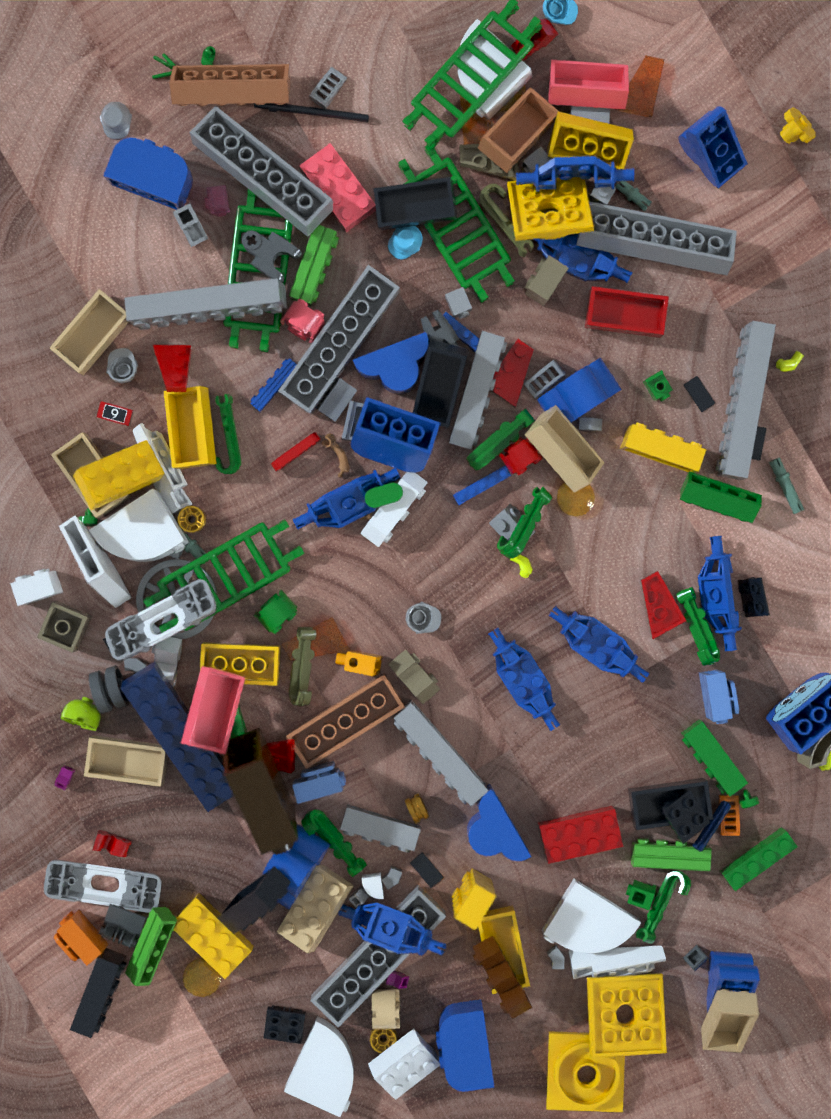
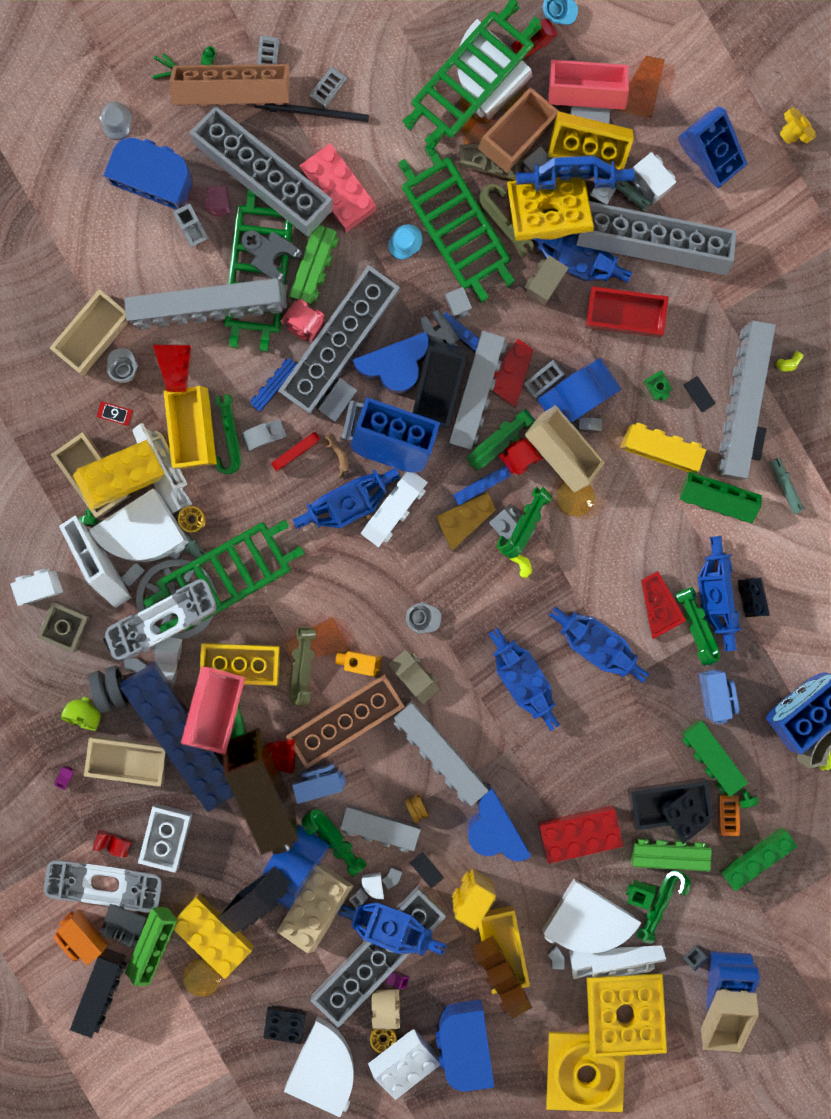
(133, 575): none -> light grey piece
(165, 837): none -> white brick
(263, 434): none -> light grey brick
(271, 41): none -> light grey slope
(276, 611): green brick -> none
(383, 495): green tile -> none
(415, 203): black piece -> none
(464, 519): none -> pearl gold wing
(653, 178): none -> white brick
(710, 829): dark blue axle -> none

